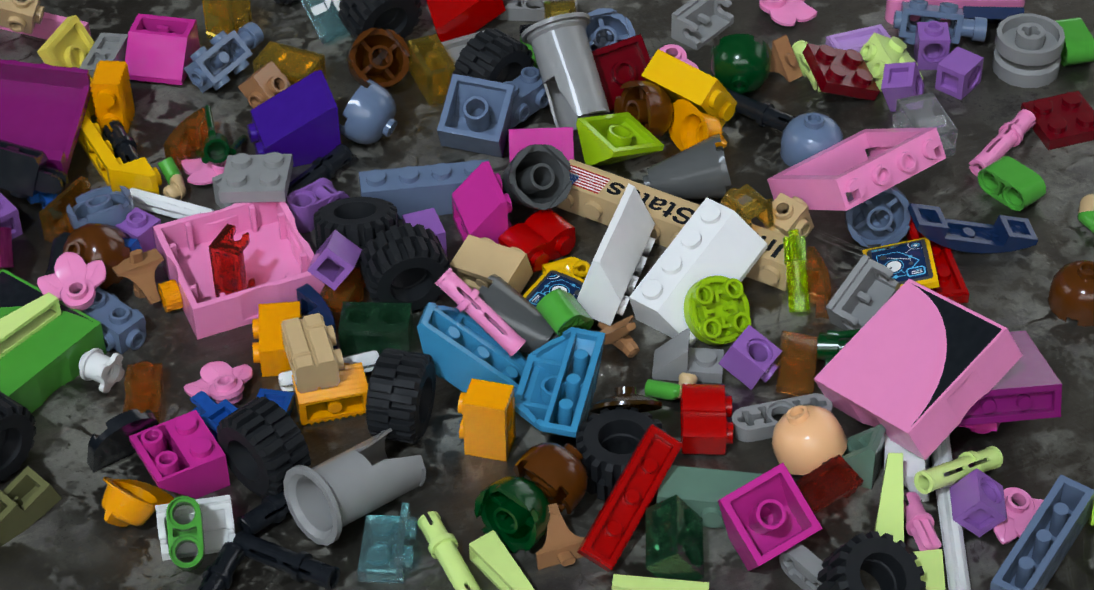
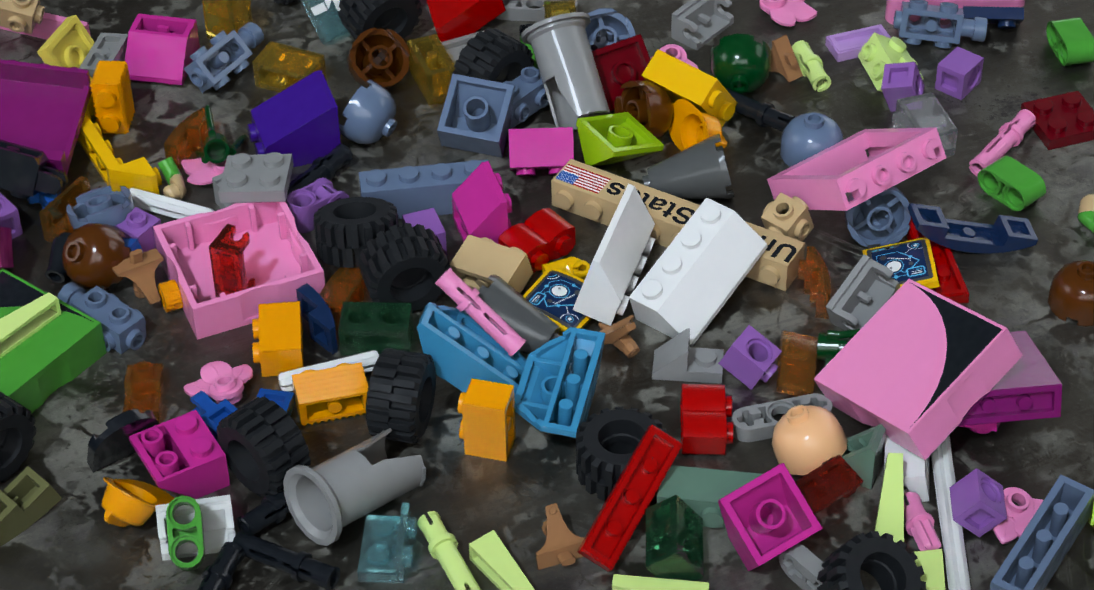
(73, 276): bright pink plate -> none
(101, 368): white brick -> none
(122, 144): black pin -> none
(264, 84): medium nougat brick -> none
(311, 352): tan brick -> none
(334, 260): medium lavender brick -> none
(514, 511): dark green cylinder -> none
(537, 177): dark grey cone -> none
(556, 472): reddish brown cylinder -> none
(563, 311): bright green beam -> none
(627, 397): dark brown dish -> none
(668, 390): bright green arm -> none
(717, 310): lime tile -> none
(749, 204): clear yellow window -> none
(796, 271): clear neon green piece -> none
(841, 71): dark red plate -> none
(931, 44): medium lavender brick -> none
(934, 477): yellowish green pin -> none
(1028, 50): light grey wheel -> none

